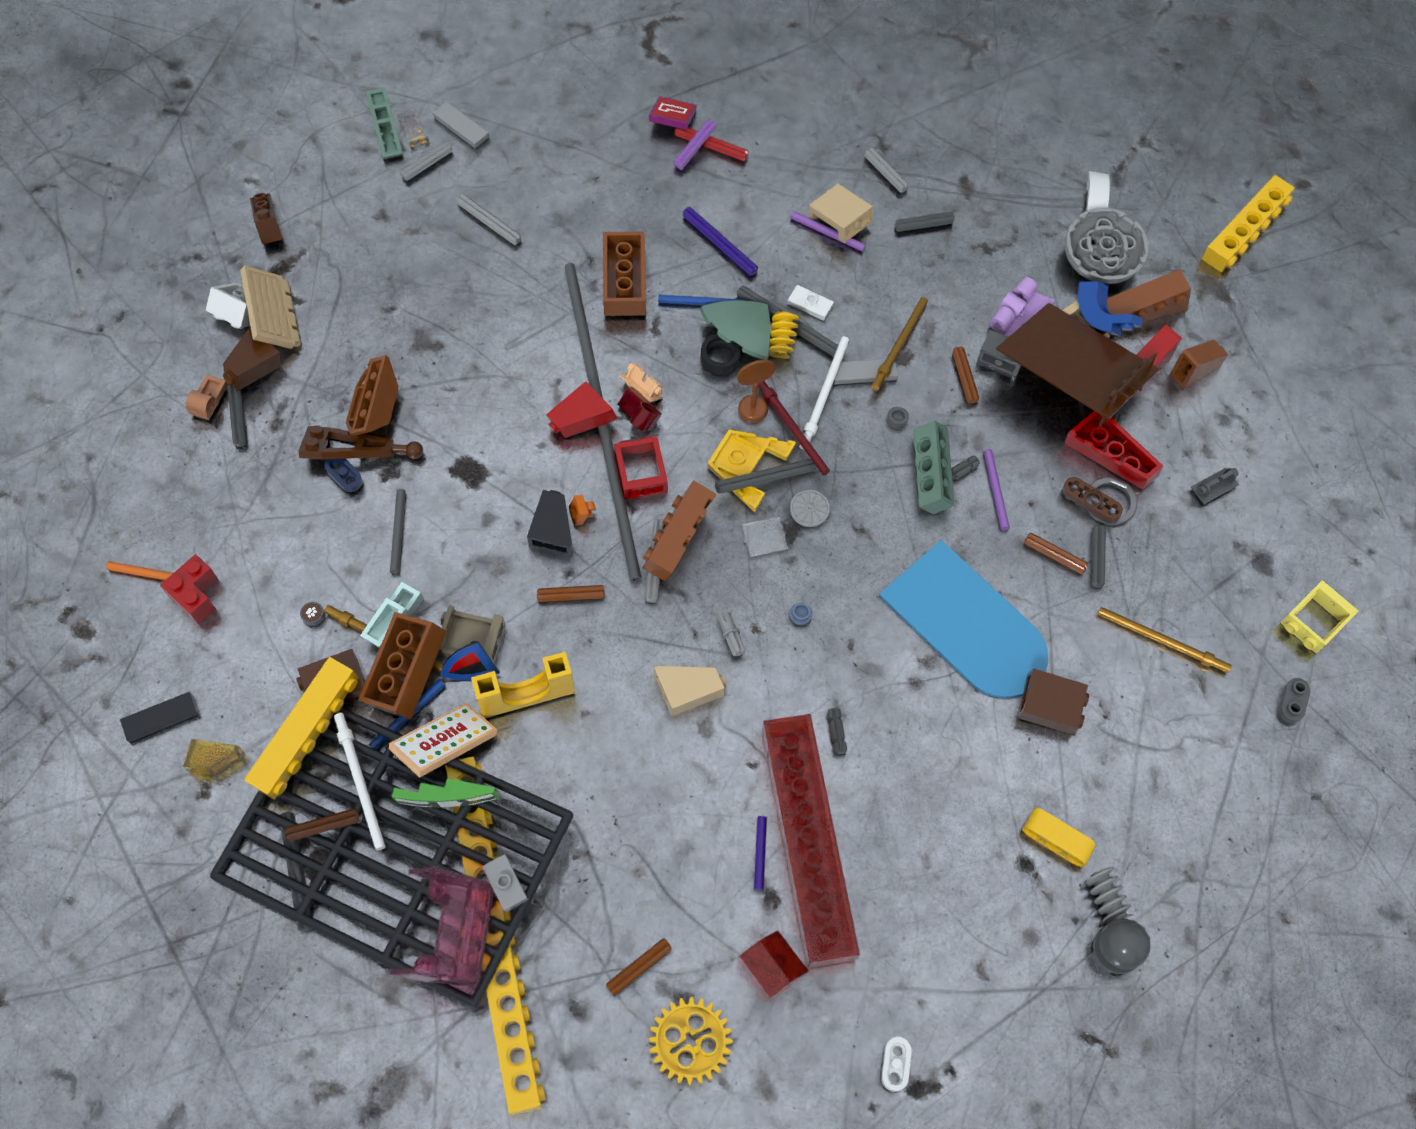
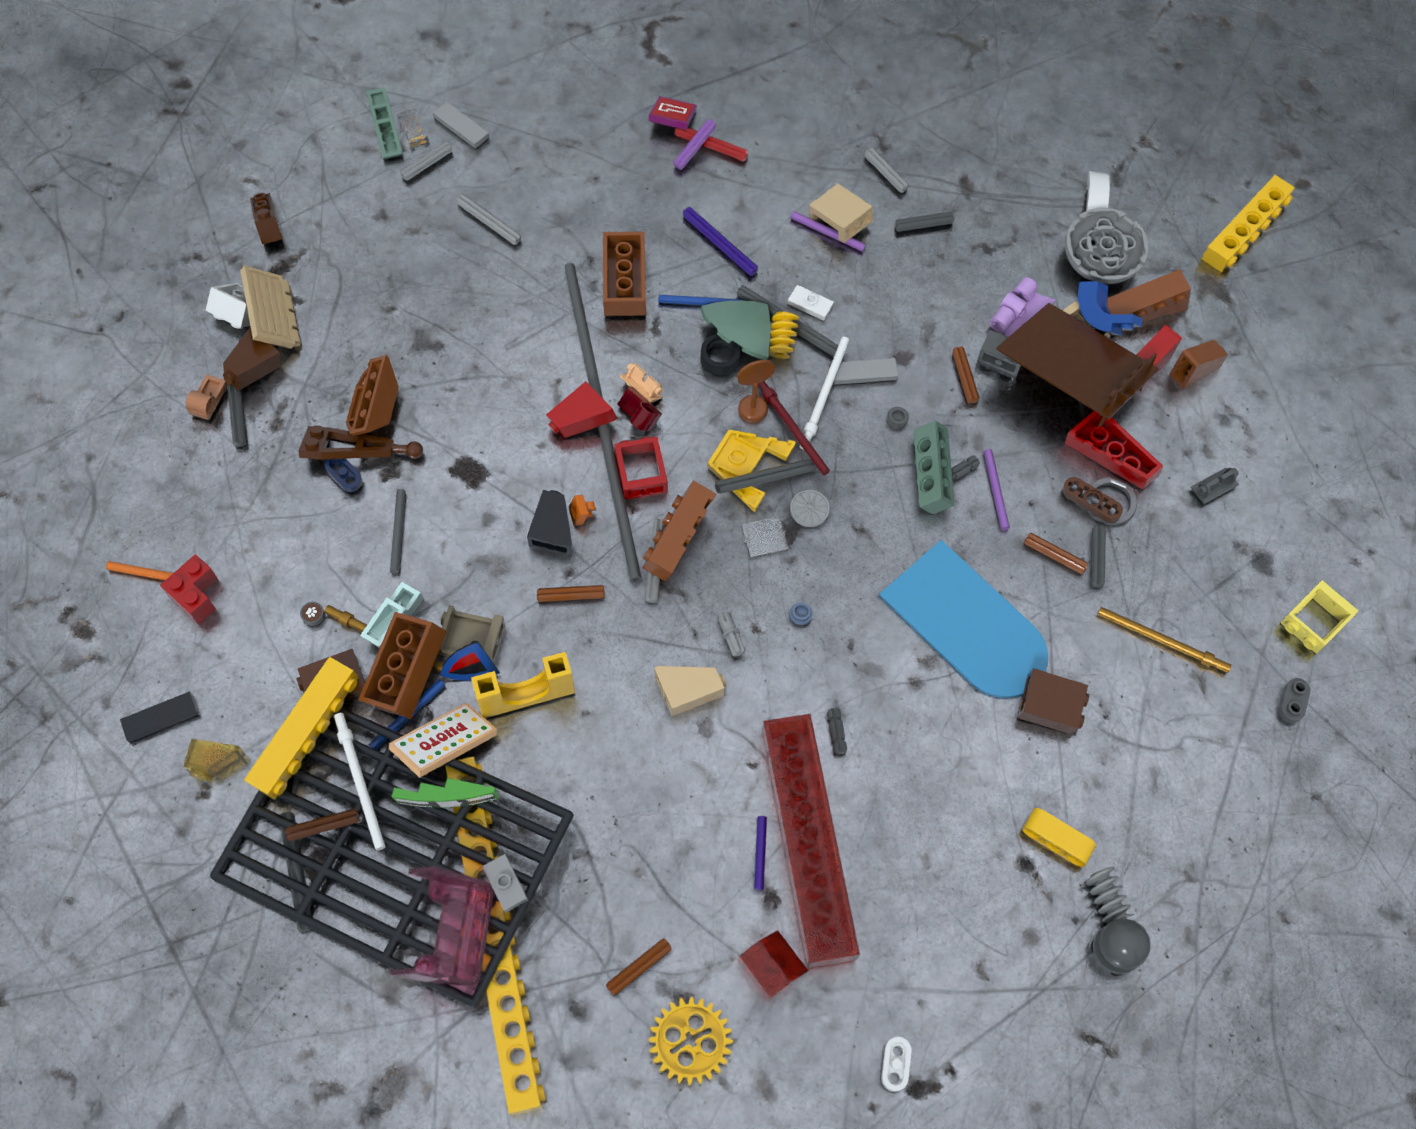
(884, 370): pearl gold bar -> none

